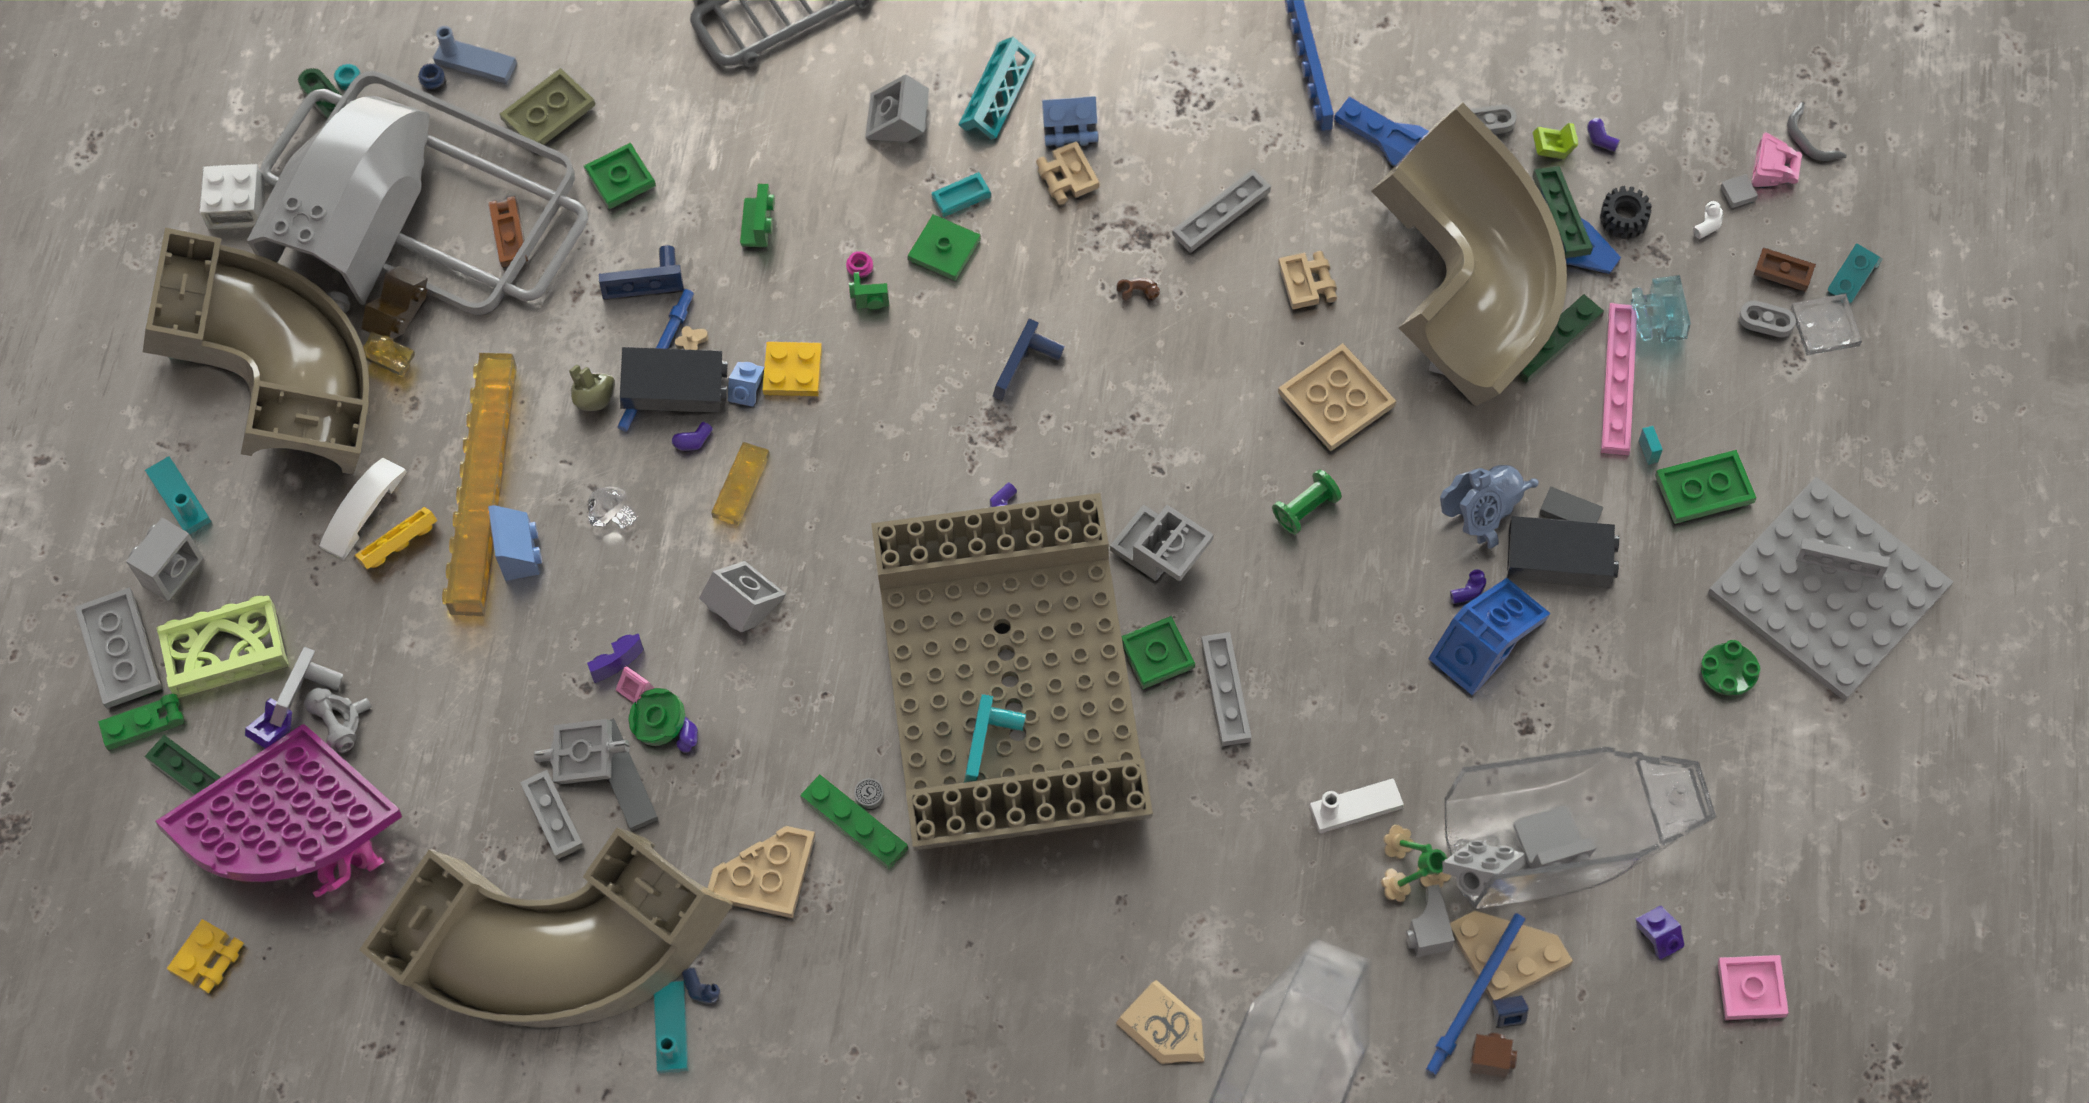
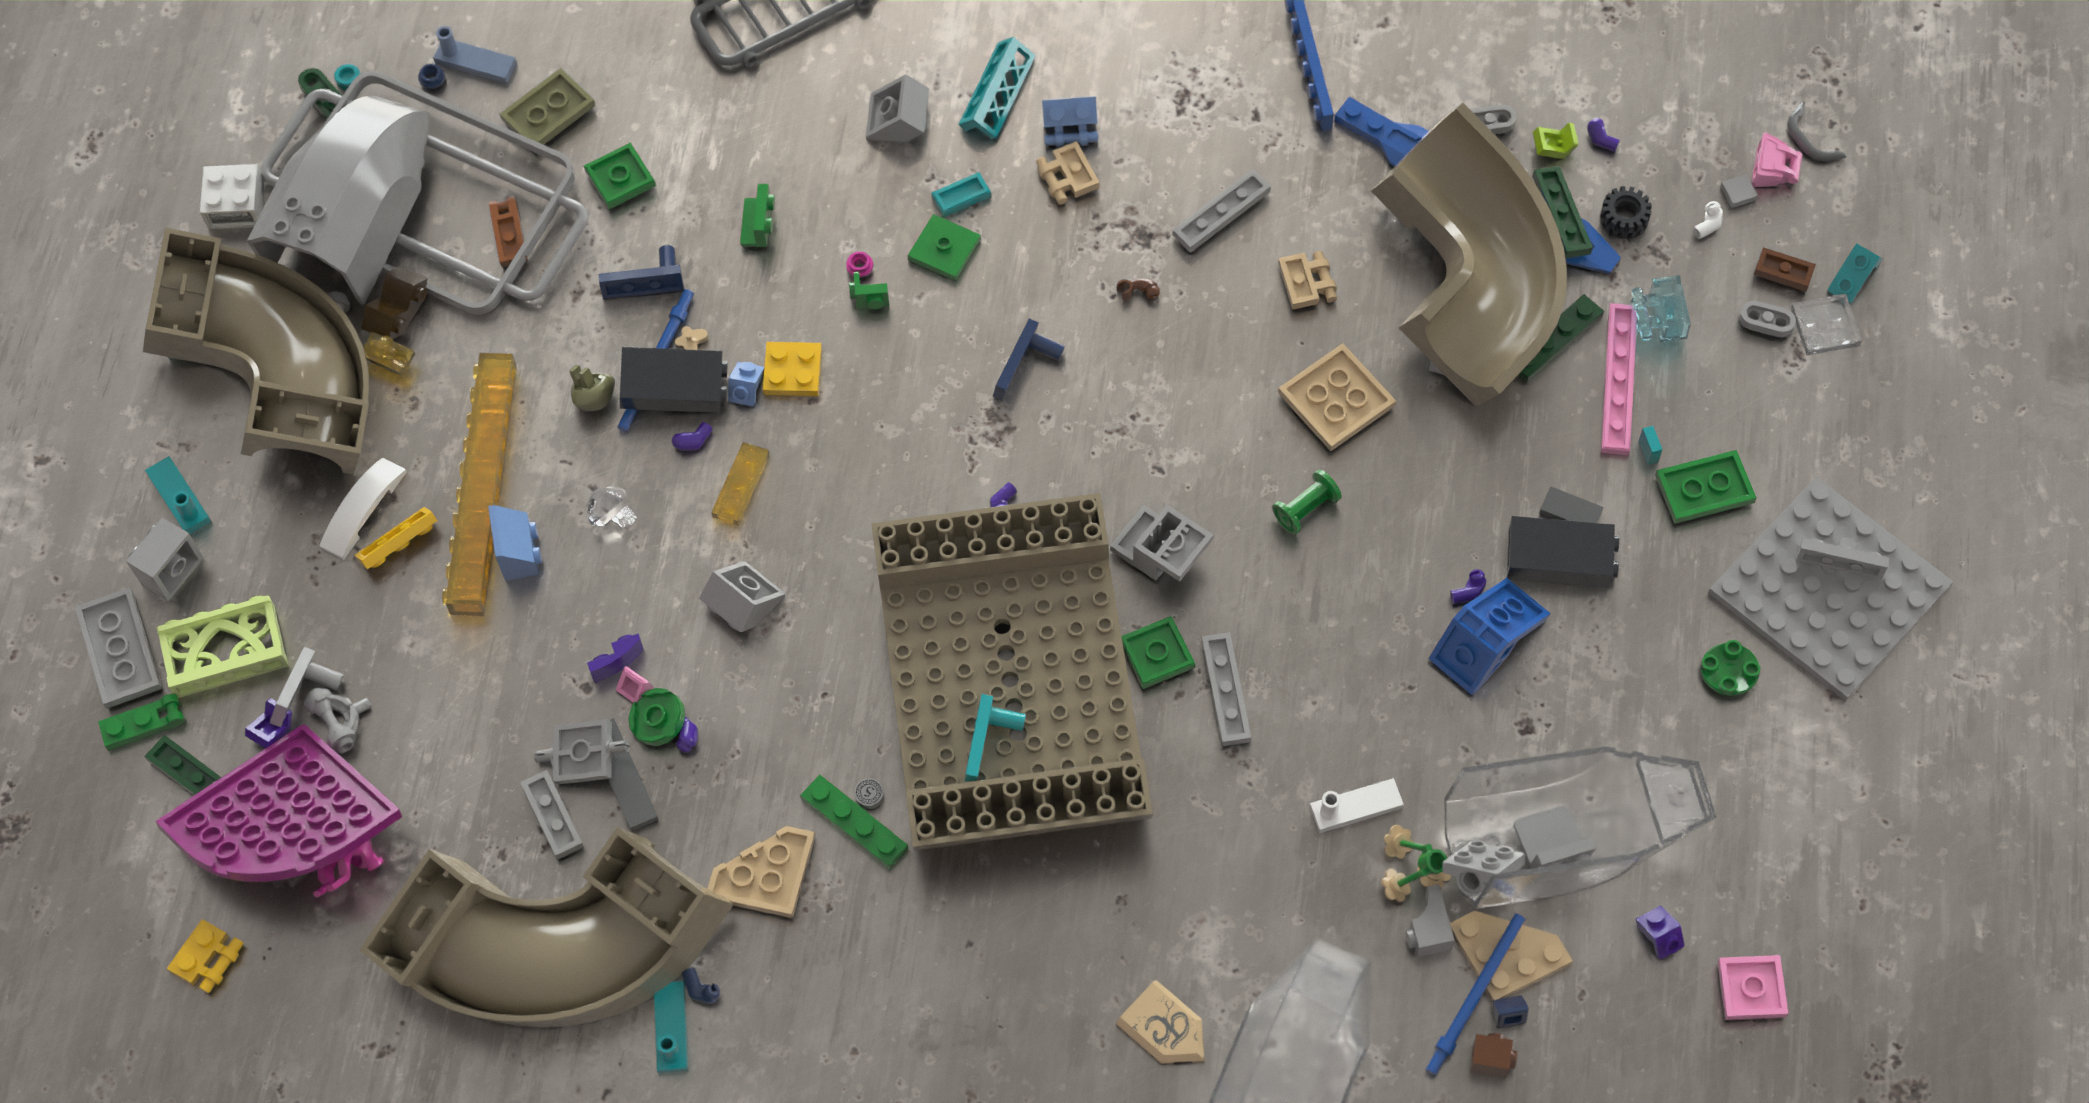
(1485, 499): sand blue helmet -> none

